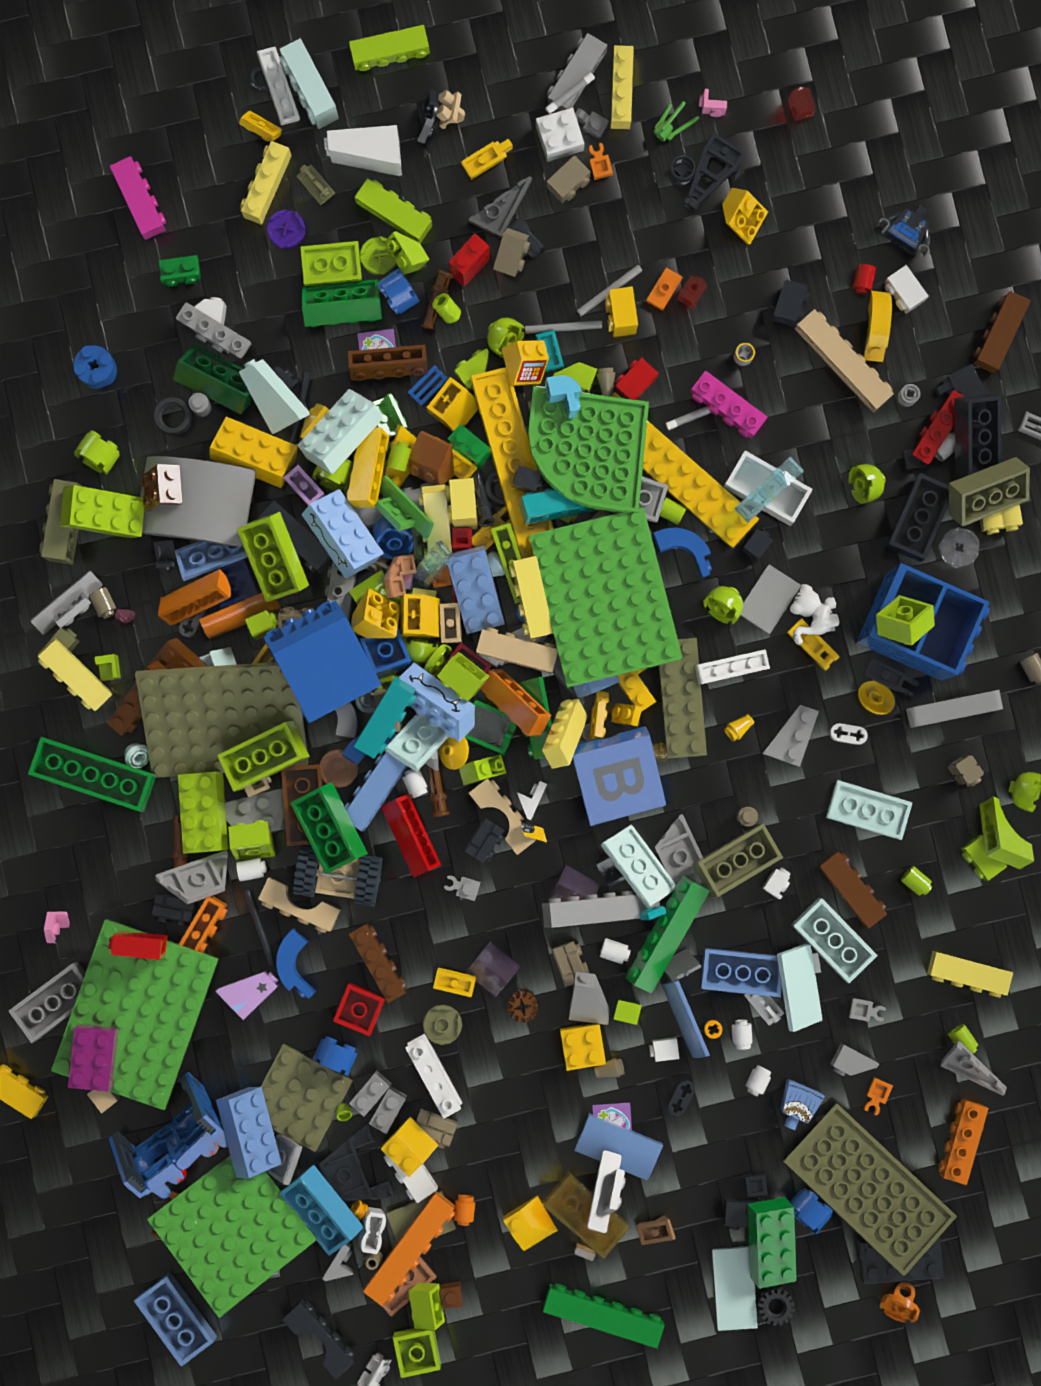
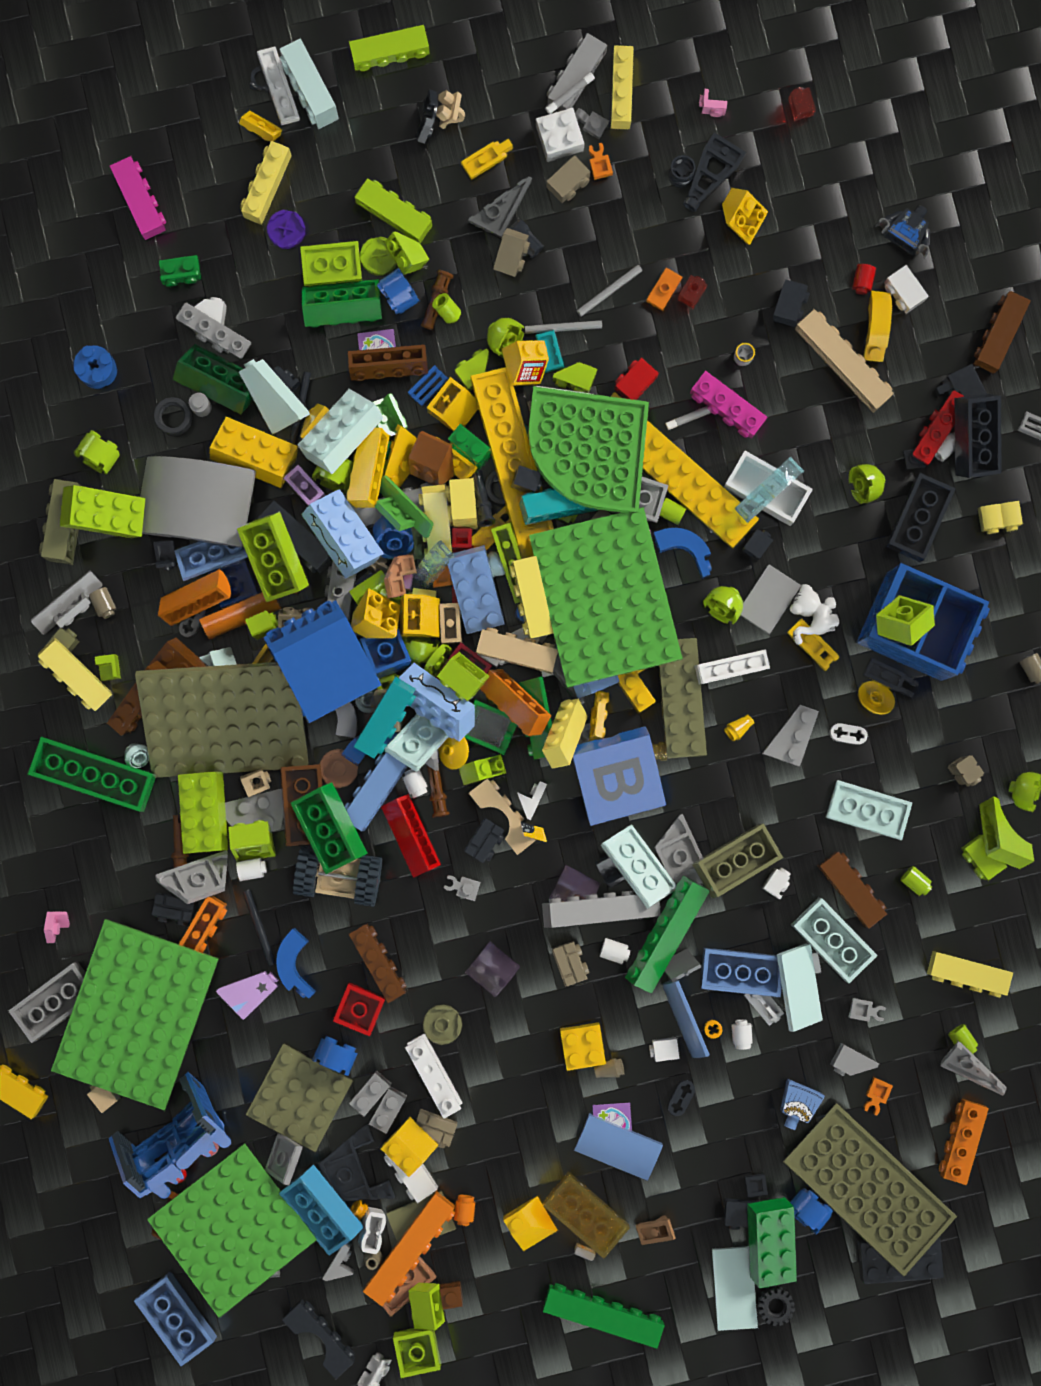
(93, 1057): magenta brick -> none
(124, 615): clear pink tile -> none
(138, 945): red brick -> none
(161, 486): bracket -> none
(248, 1132): medium blue brick -> none
(263, 755): lime brick -> none
(276, 894): tan arch -> none
(315, 184): olive hinge -> none
(343, 1112): lime hinge -> none
(366, 148): white slope -> none
(399, 456): lime brick -> none
(454, 982): yellow plate -> none
(469, 260): red brick -> none
(527, 998): reddish brown gear -> none
(564, 389): medium azure brick -> none
(588, 1000): light grey slope -> none
(606, 381): dark tan cone -> none
(606, 1192): bracket -> none
(622, 311): yellow brick -> none
(626, 714): yellow plate -> none
(627, 1012): lime panel -> none
(652, 912): teal tile -> none
(664, 129): bright green plant -> none
(747, 816): dark tan brick -> none
(758, 1080): white brick -> none
(900, 1307): orange tile -> none
(905, 397): light grey wheel -> none
(954, 708): light grey beam -> none
(970, 548): clear plate -> none
(989, 491): olive brick -> none

